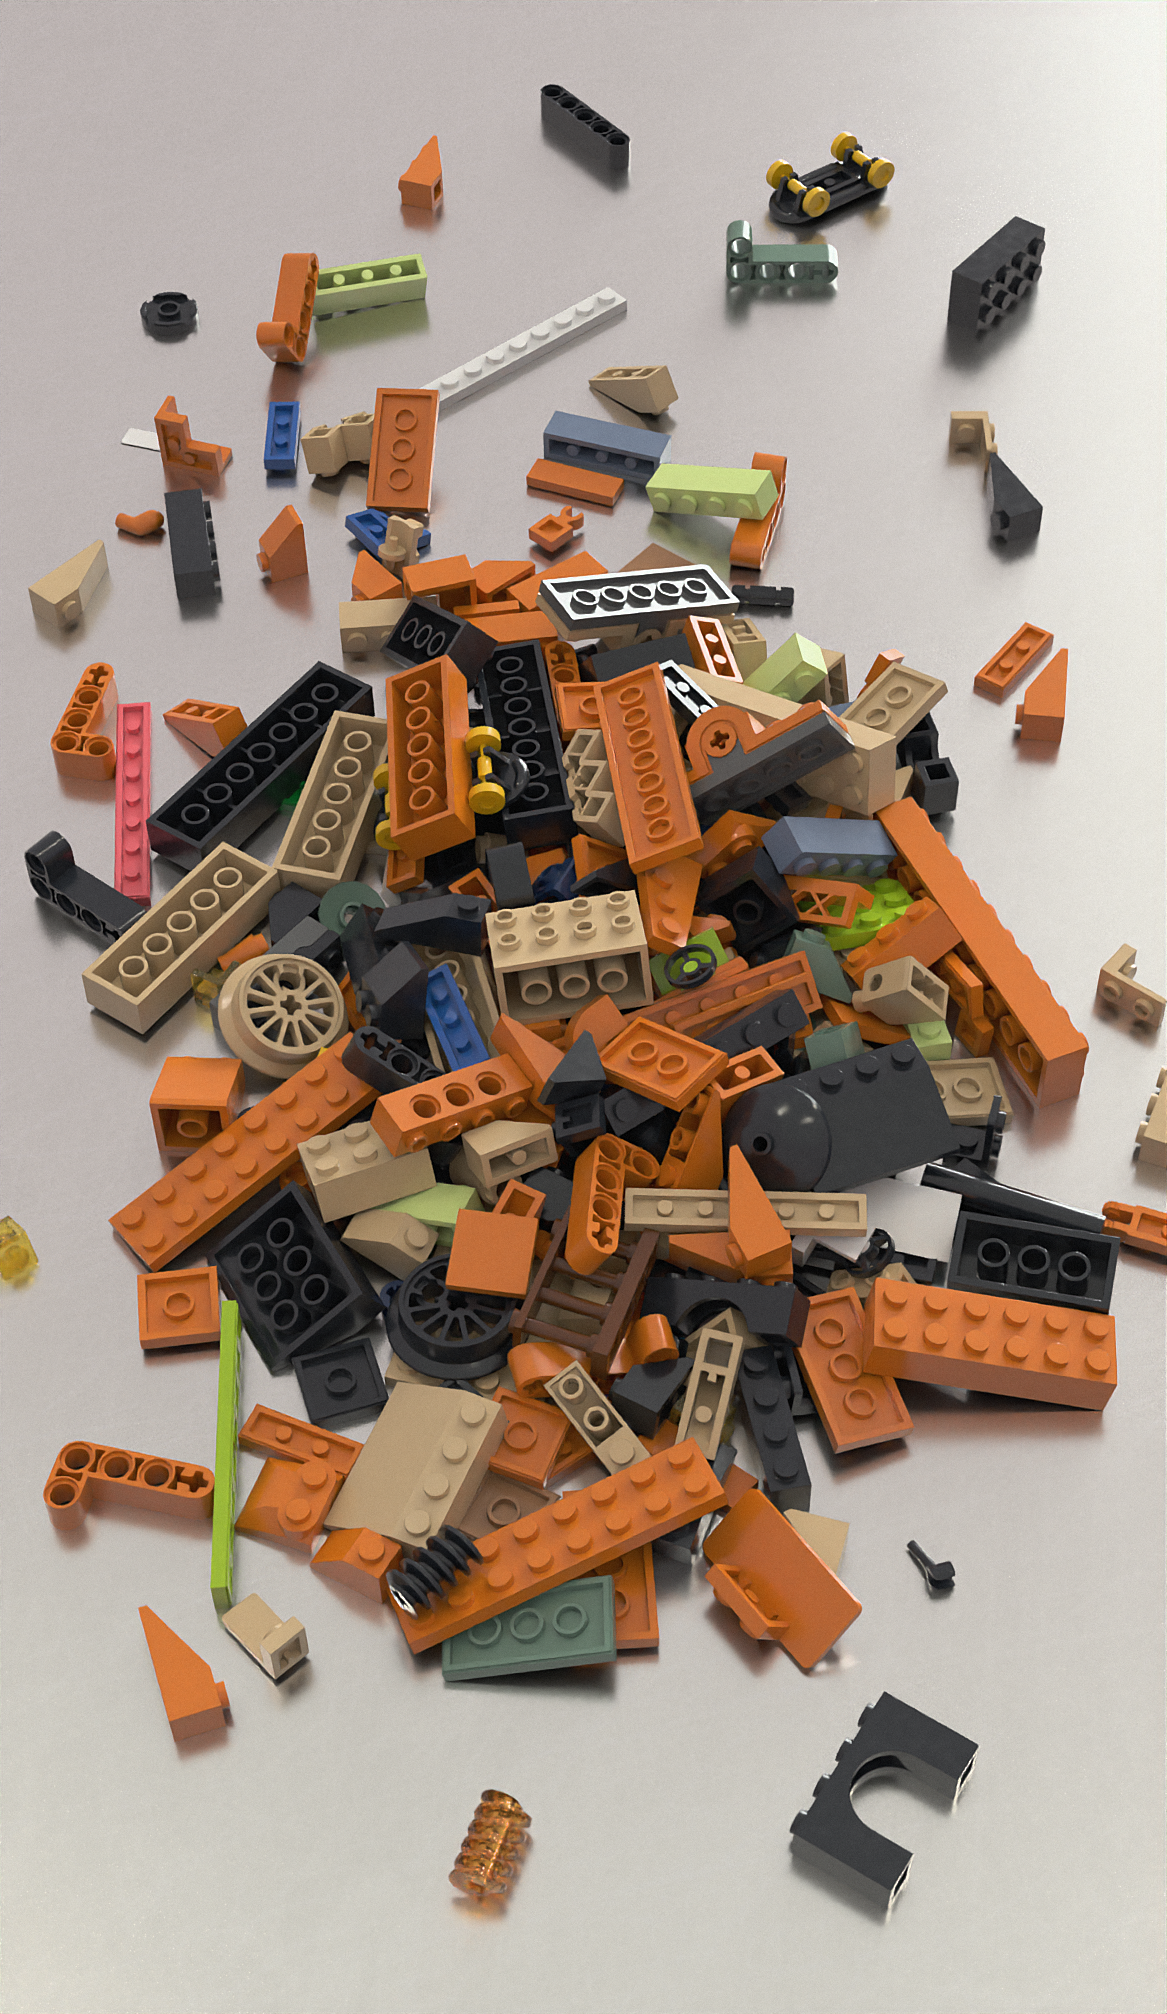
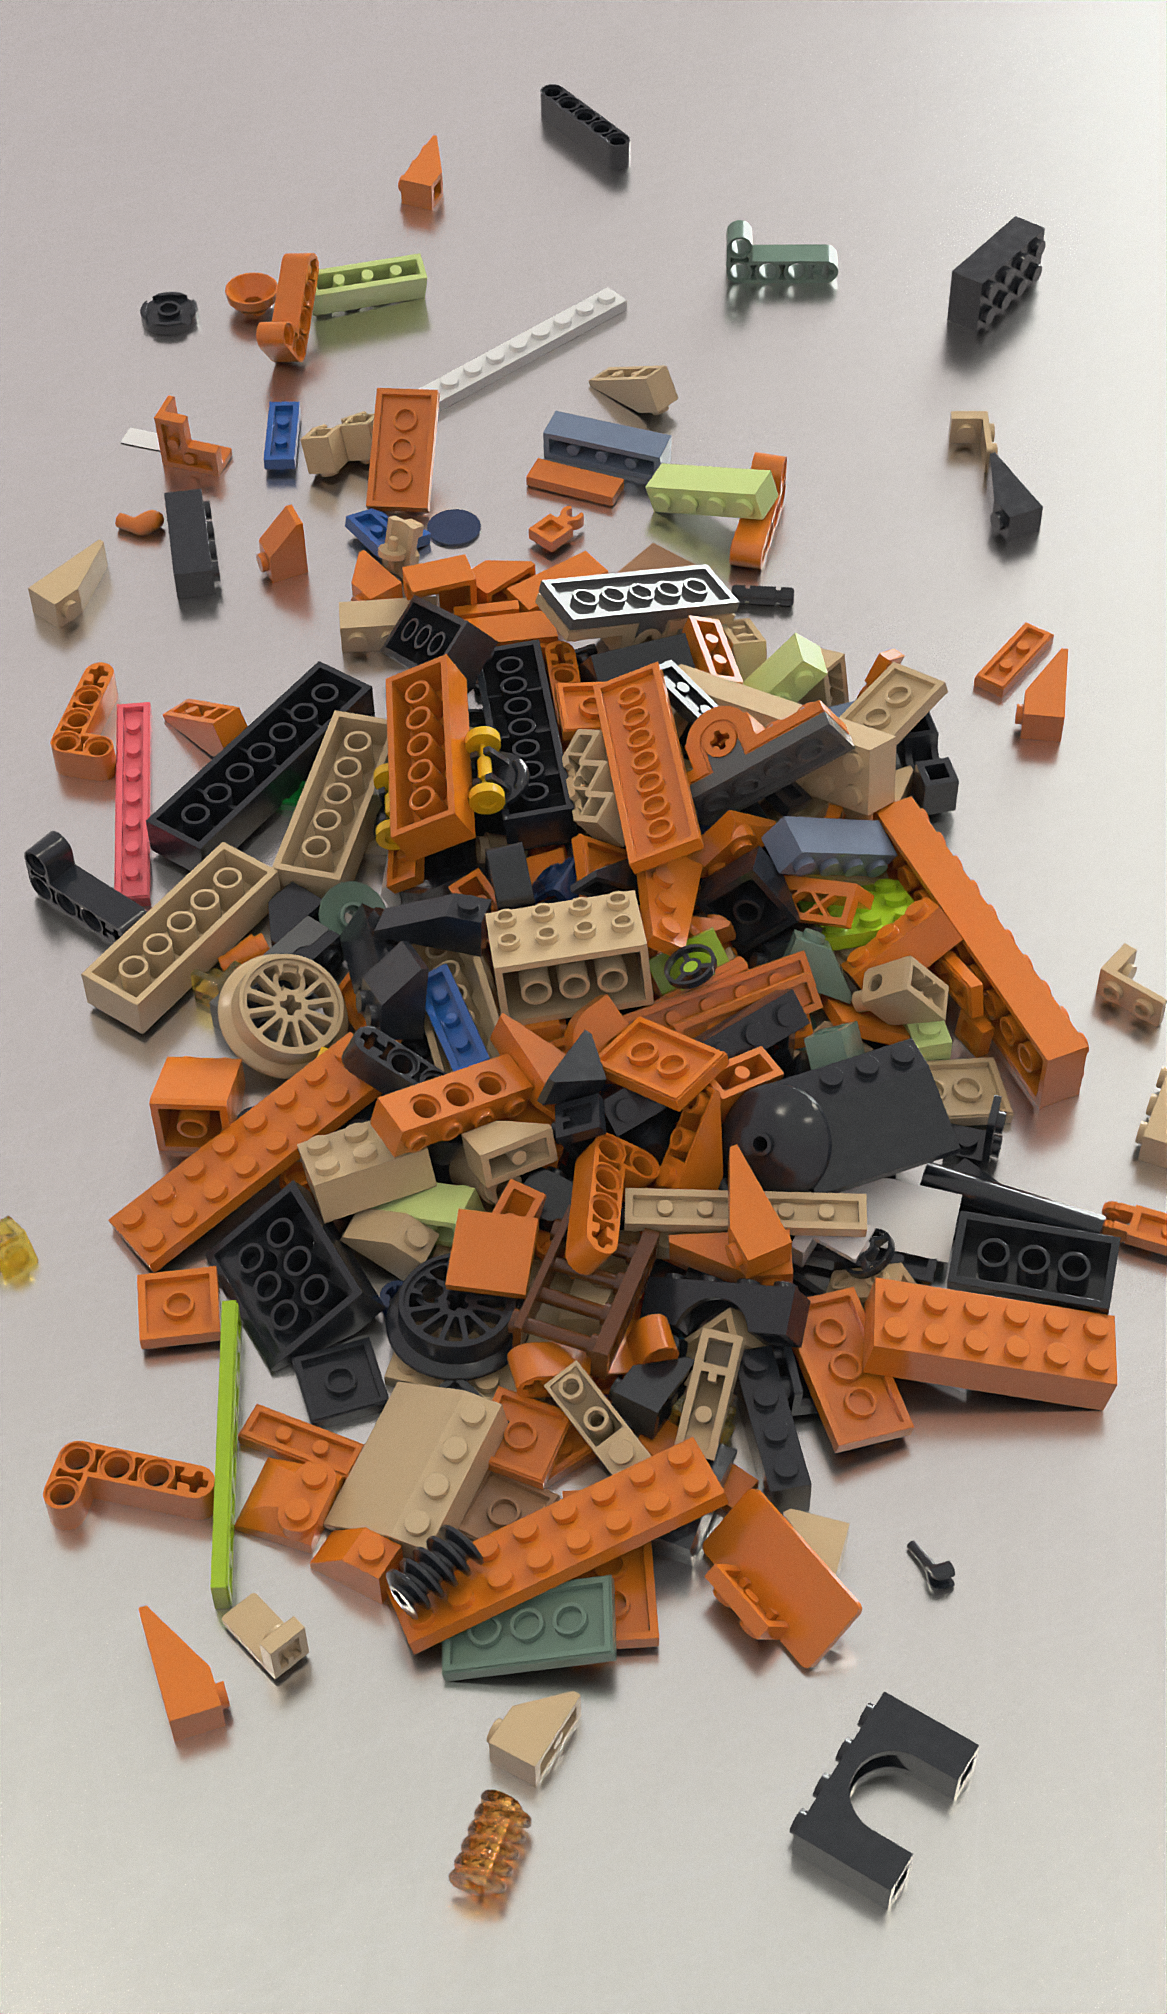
(251, 293): none -> orange piece
(454, 527): none -> dark blue piece
(533, 1735): none -> tan slope
(827, 187): piece -> none

